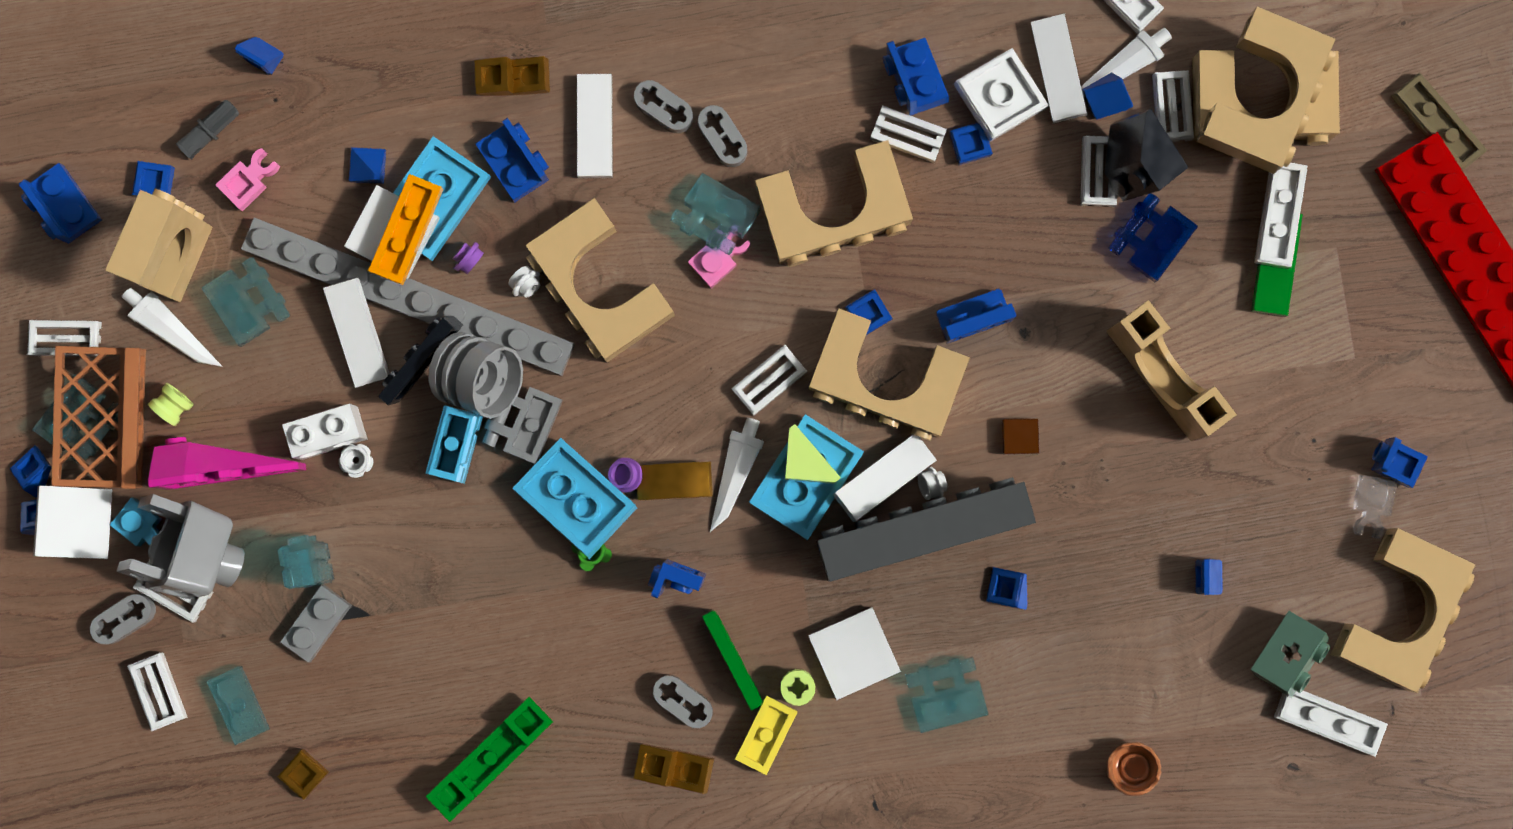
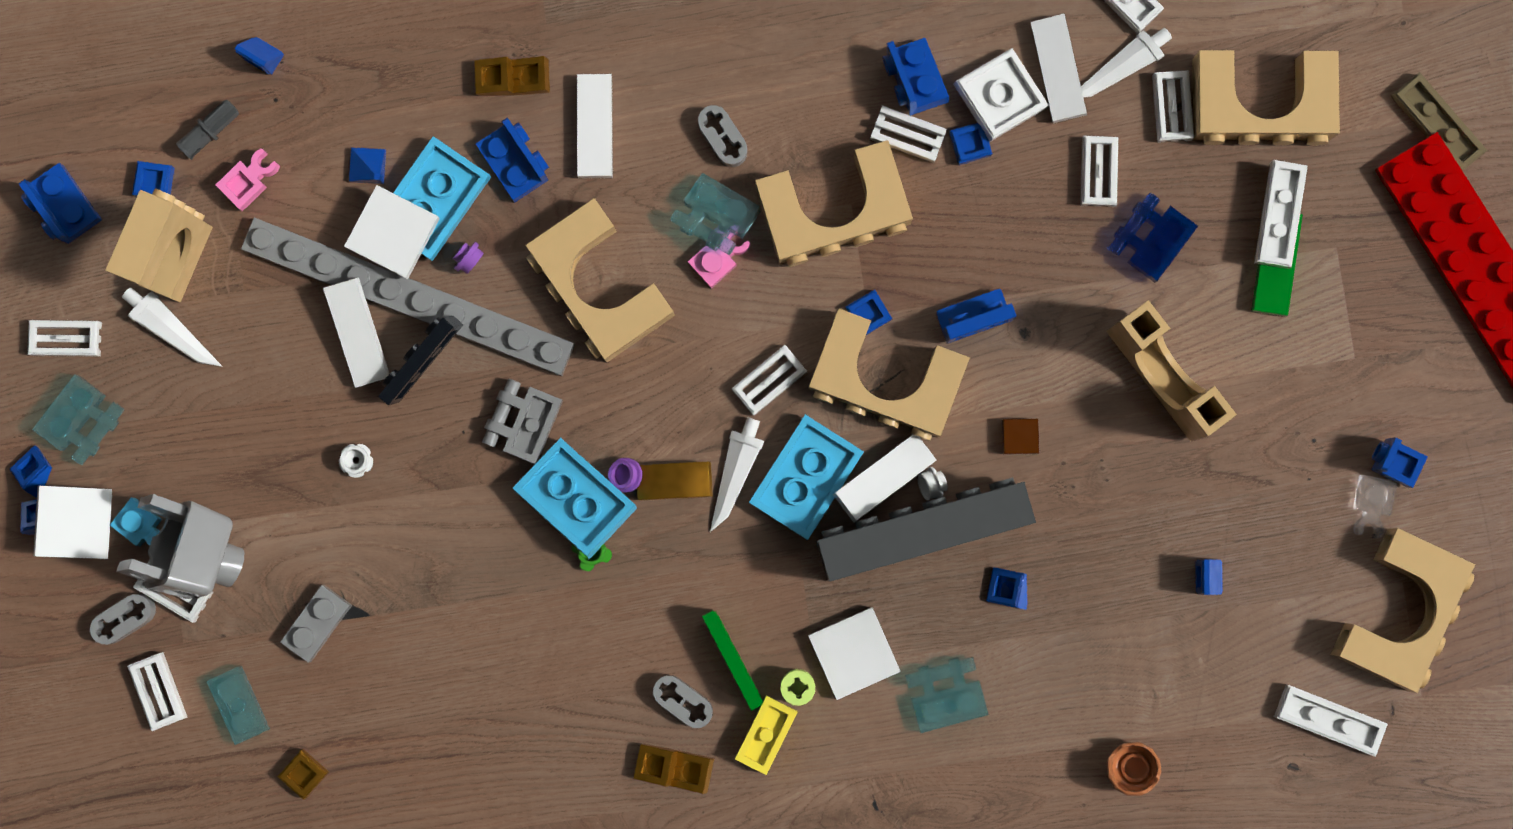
(130, 417): nougat fence -> none
(170, 404): yellowish green wheel -> none
(193, 464): dark pink wedge -> none
(236, 307): clear light blue plate -> none
(305, 562): clear light blue brick -> none
(324, 432): white brick -> none
(406, 229): light orange plate -> none
(454, 444): medium azure brick -> none
(476, 374): light grey wheel -> none
(489, 759): green slope -> none
(524, 282): white plate -> none
(668, 100): light grey beam -> none
(682, 578): blue bracket -> none
(805, 461): yellowish green slope -> none
(1107, 96): blue slope -> none
(1141, 156): black slope -> none
(1291, 635): sand green brick -> none
(1302, 58): tan arch -> none

